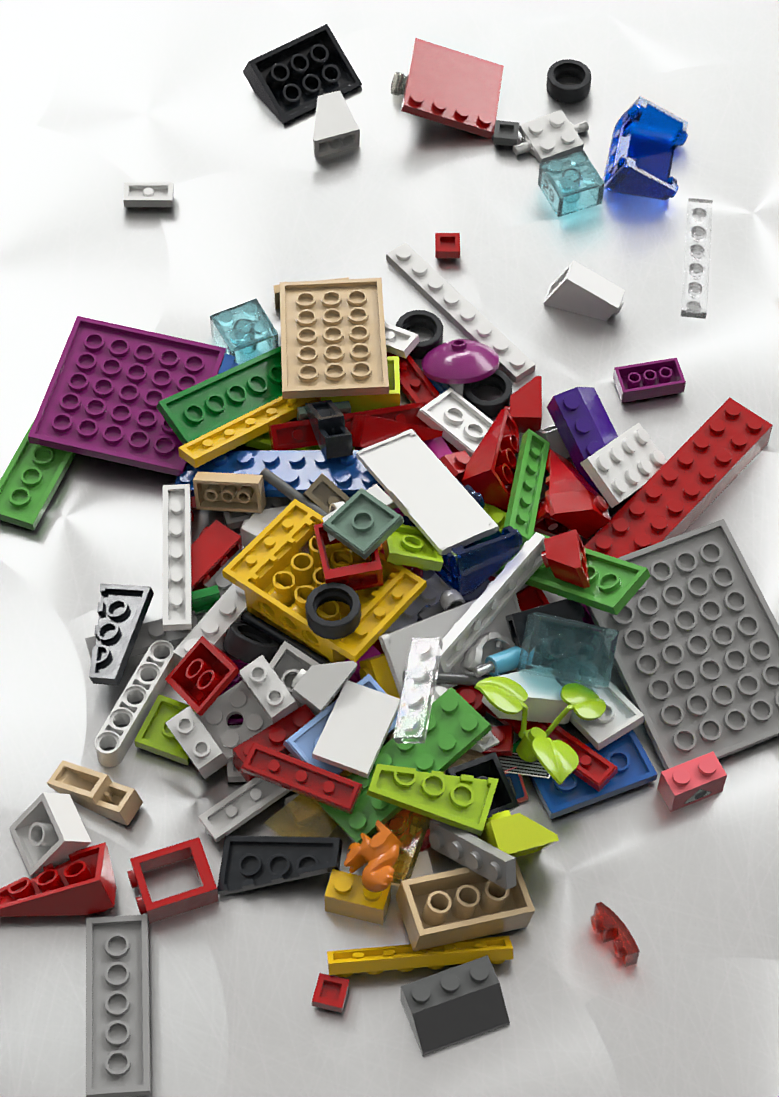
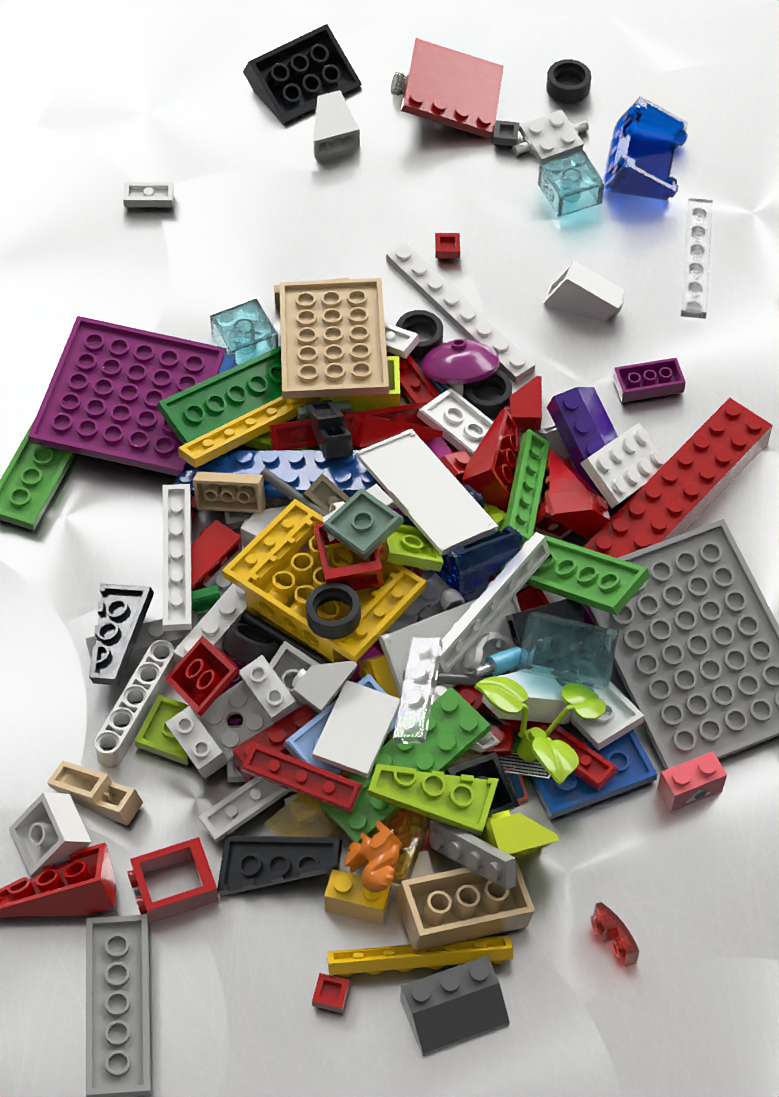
(567, 558): red slope -> none

